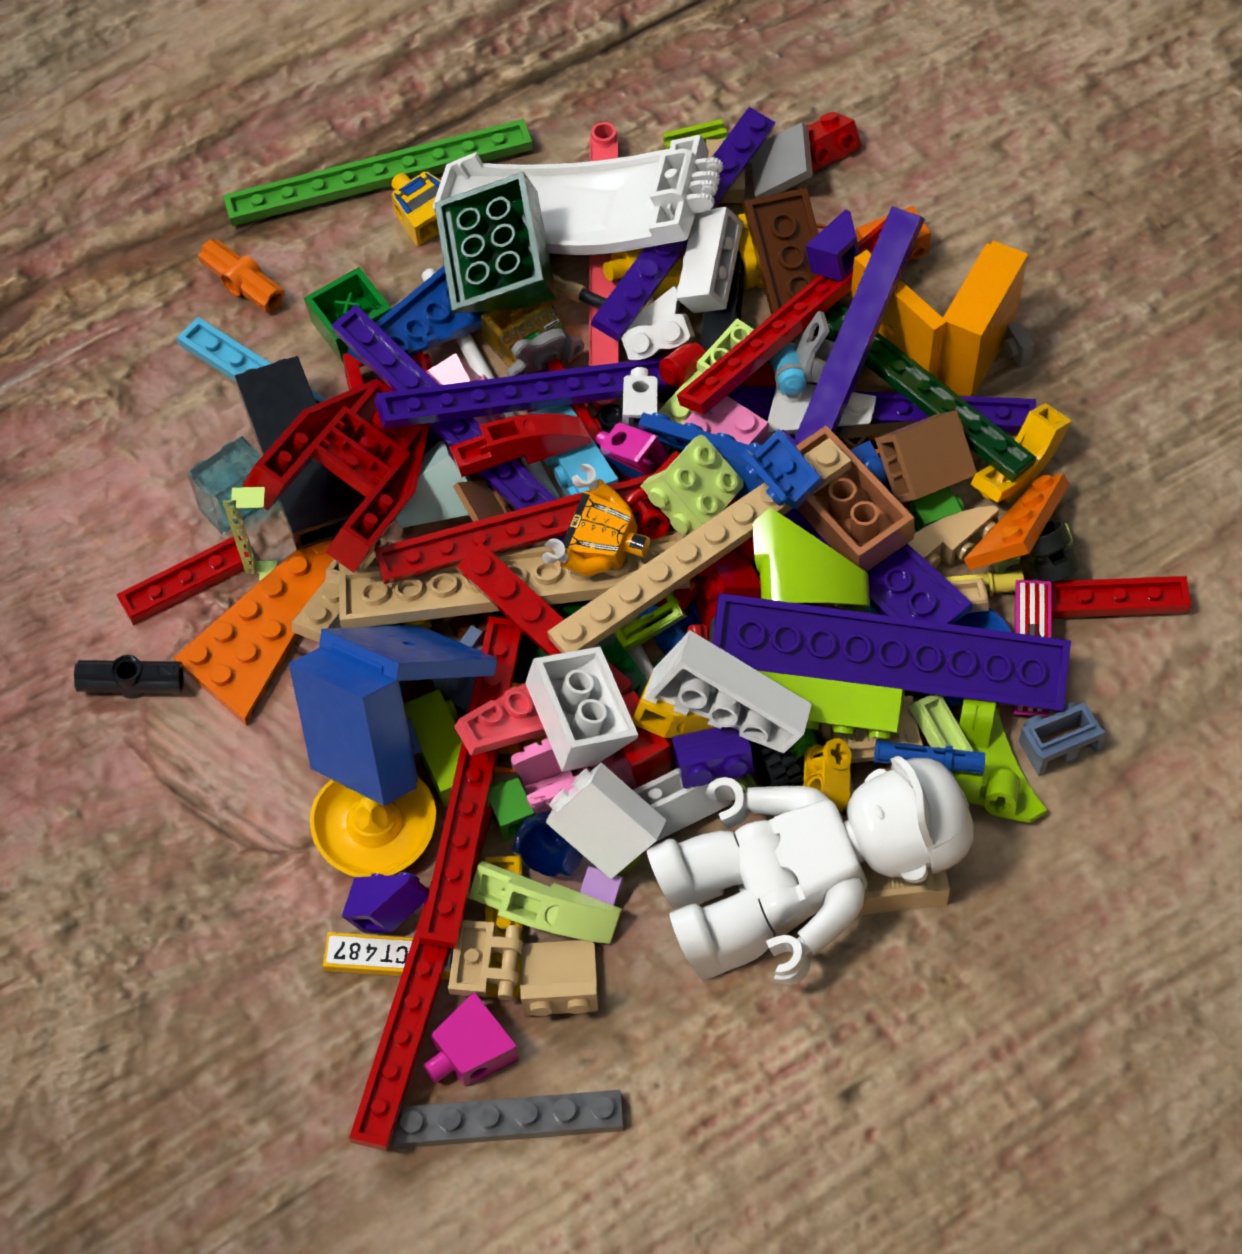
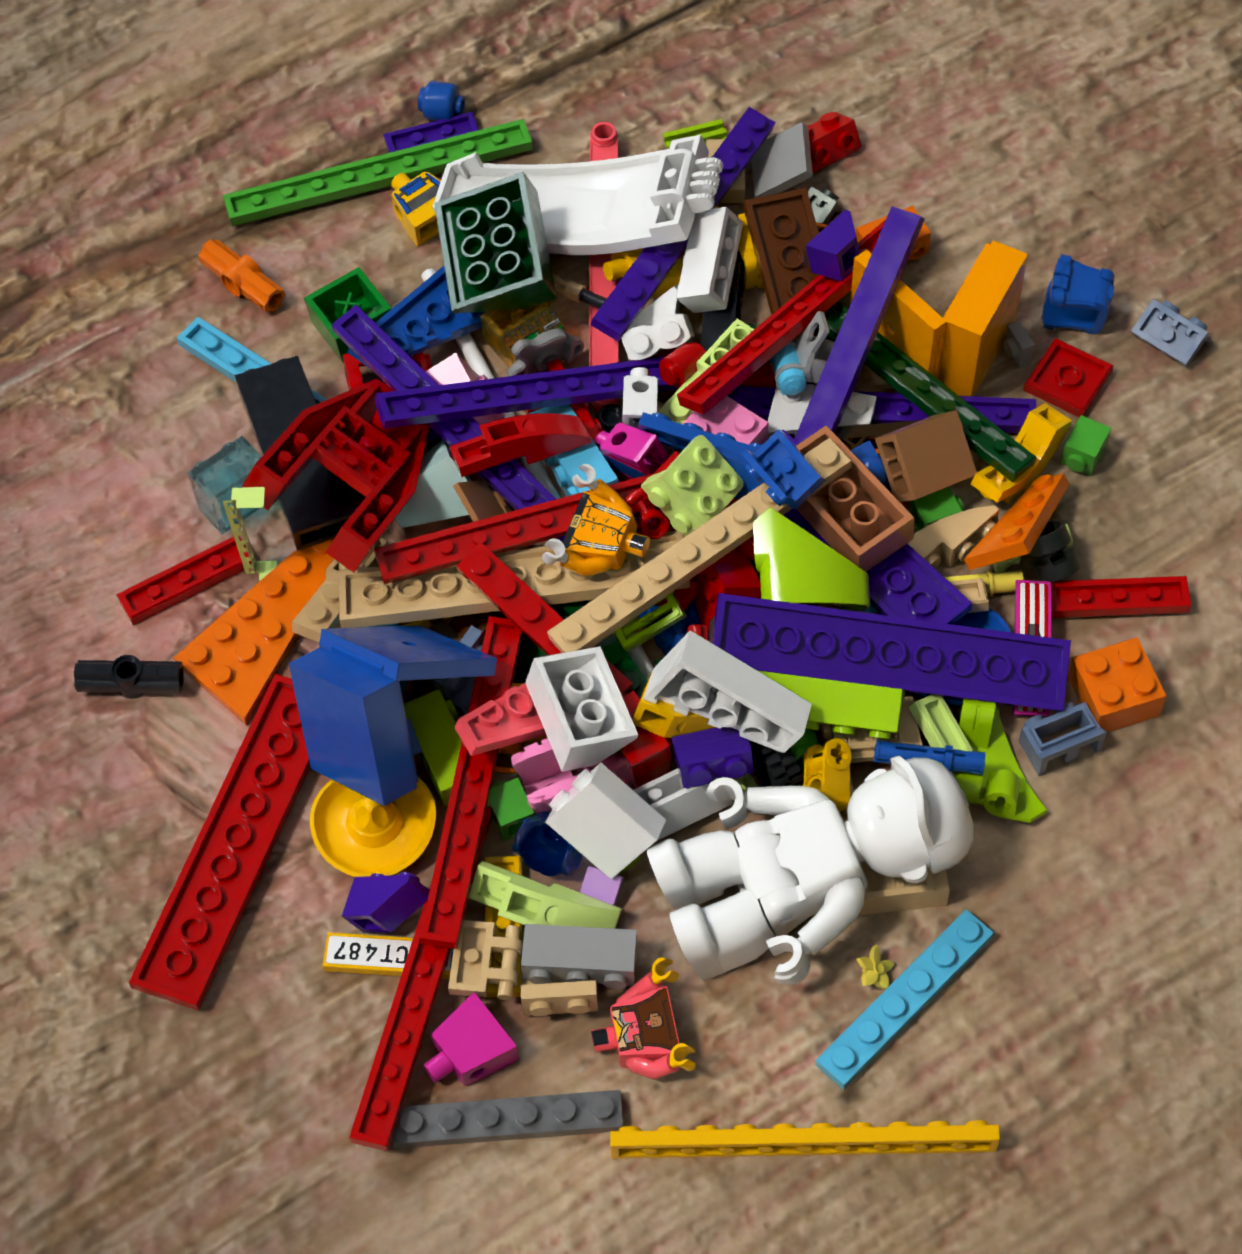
(227, 854): none -> red plate
(430, 132): none -> dark purple tile
(440, 101): none -> blue head
(579, 955): none -> light grey brick
(645, 1027): none -> torso
(820, 1139): none -> yellow plate
(824, 205): none -> bracket
(875, 970): none -> light yellow plant
(904, 999): none -> medium azure plate
(1068, 378): none -> red tile
(1077, 297): none -> blue piece
(1085, 445): none -> bright green brick
(1117, 685): none -> orange brick
(1171, 332): none -> sand blue bracket

